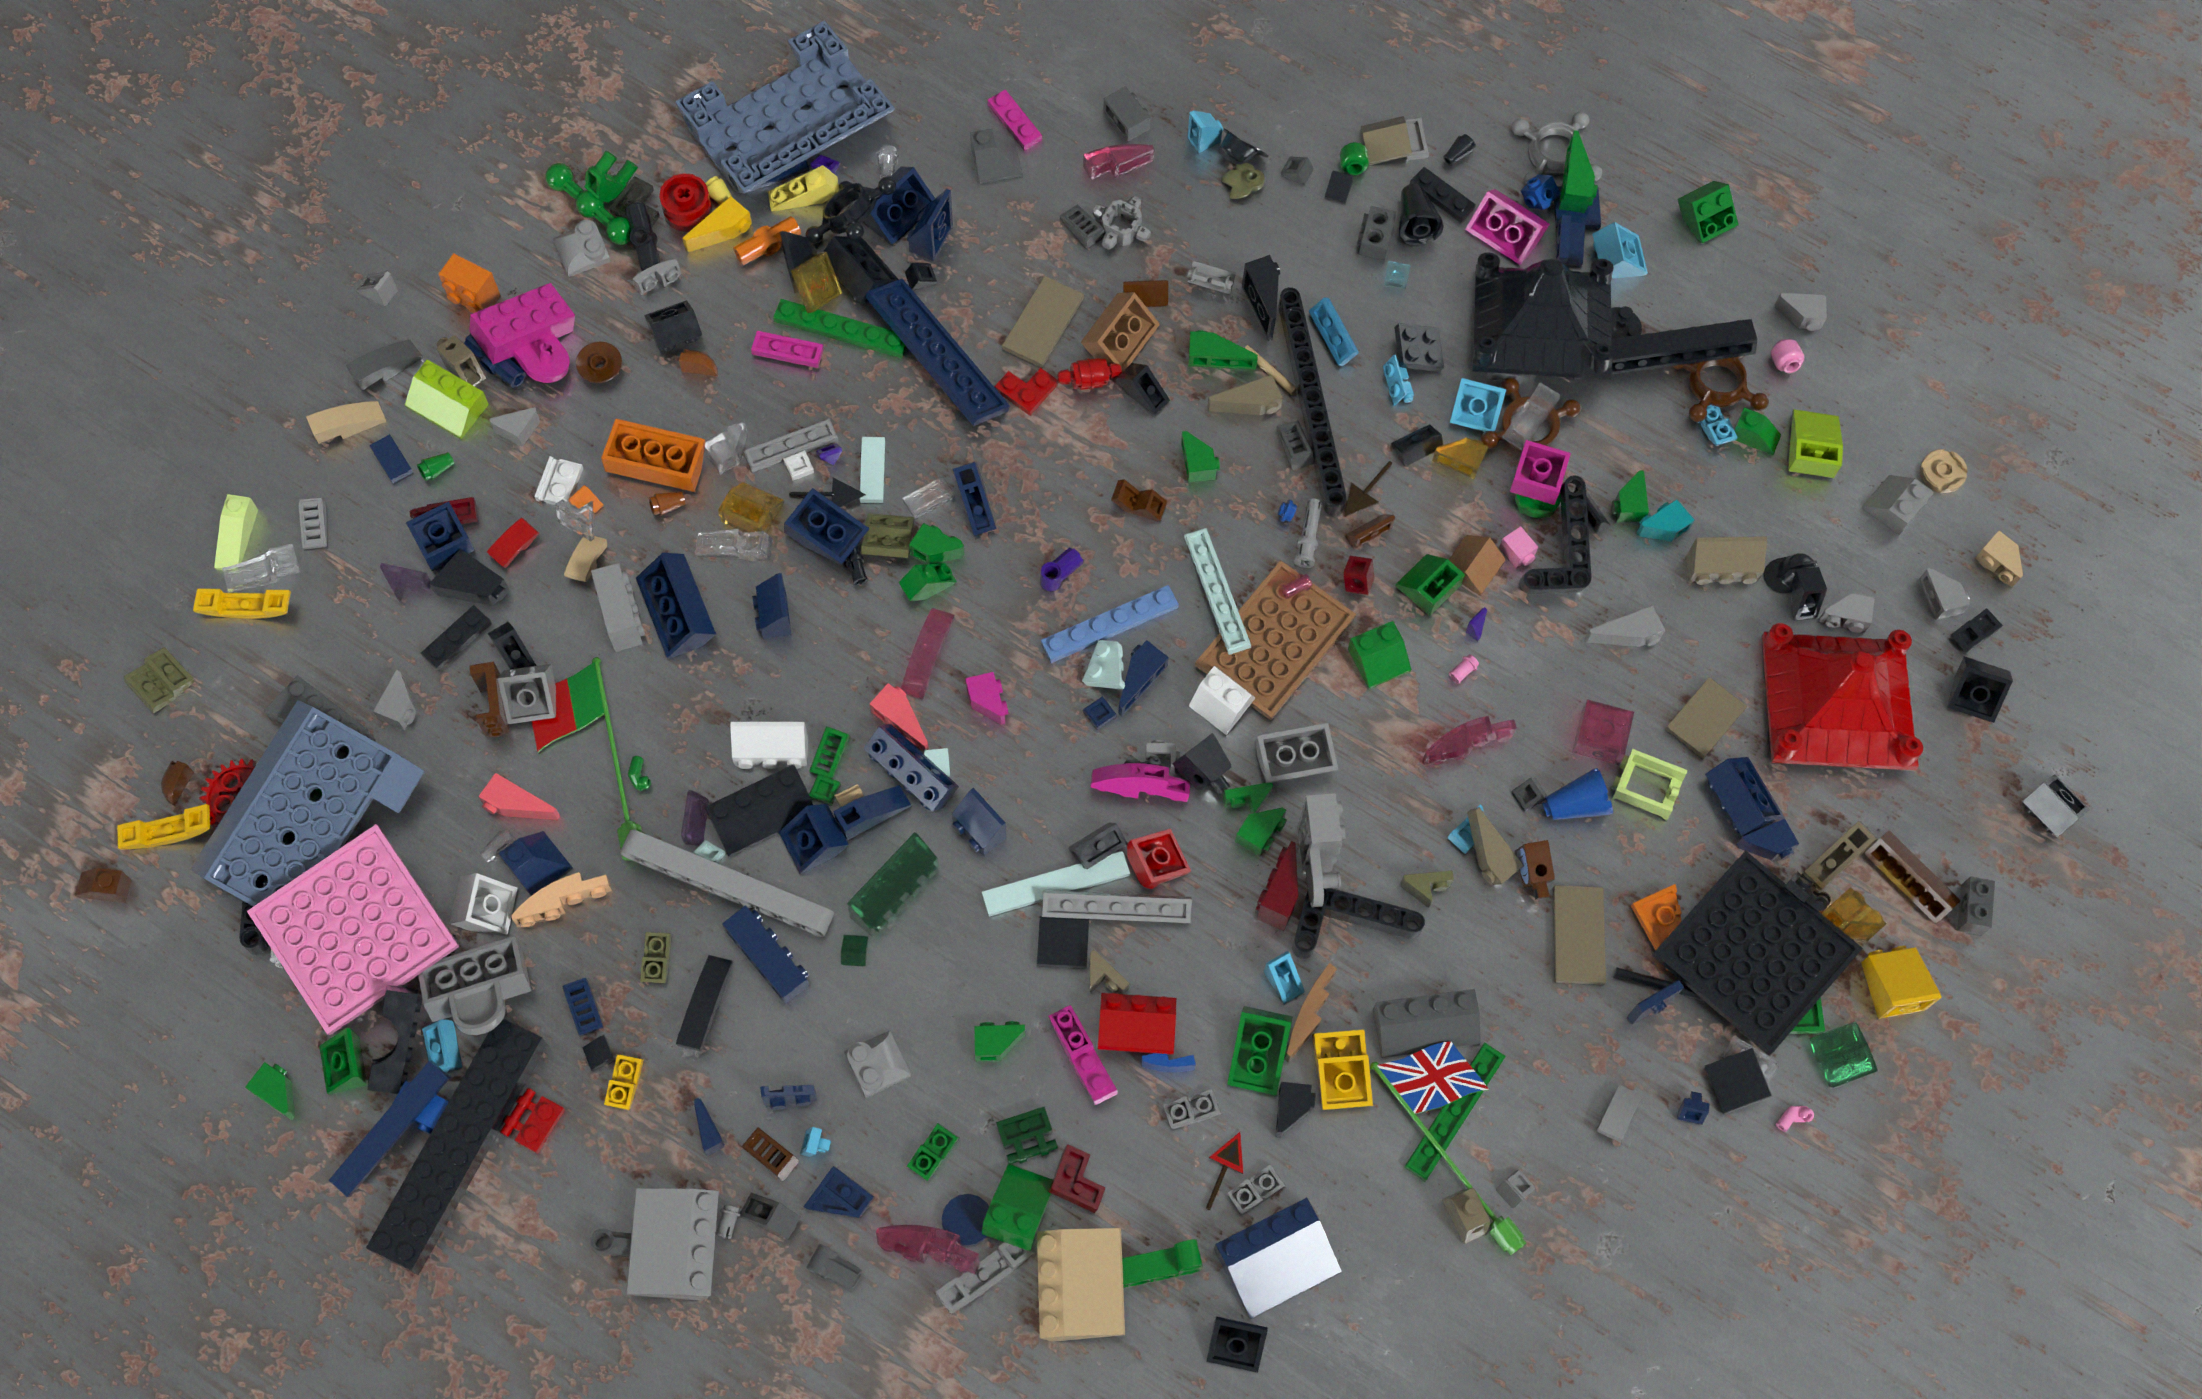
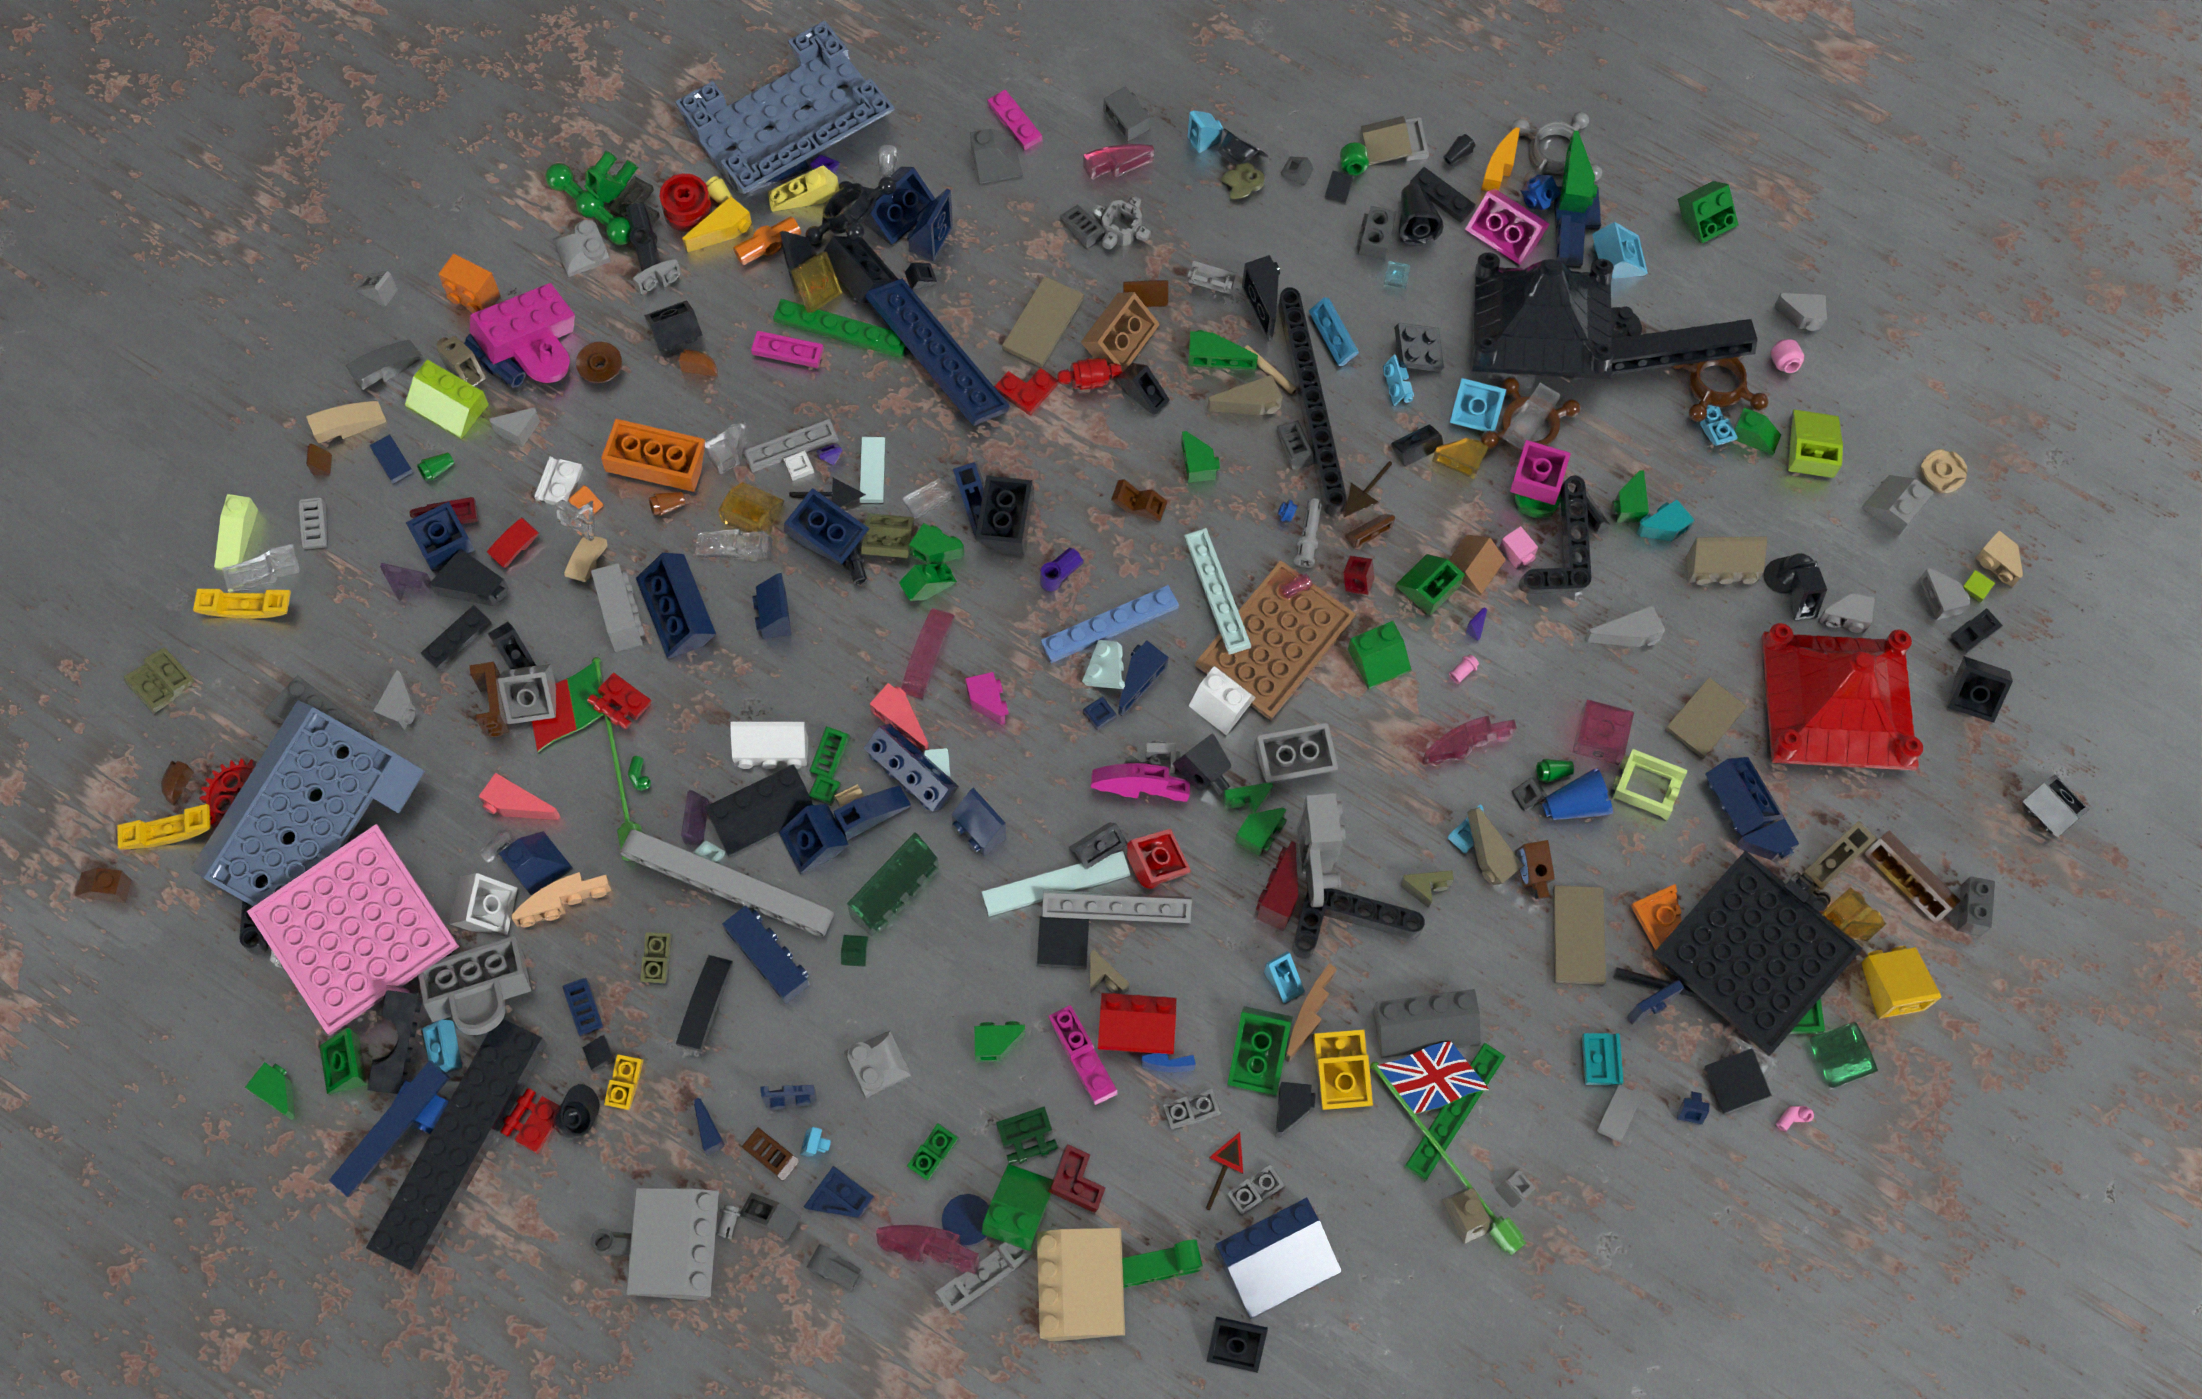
(318, 460): none -> reddish brown slope
(576, 1112): none -> black cap
(624, 696): none -> red plate
(1005, 514): none -> black slope
(1501, 162): none -> light orange slope
(1551, 770): none -> green cone
(1602, 1059): none -> teal plate
(1978, 586): none -> lime tile

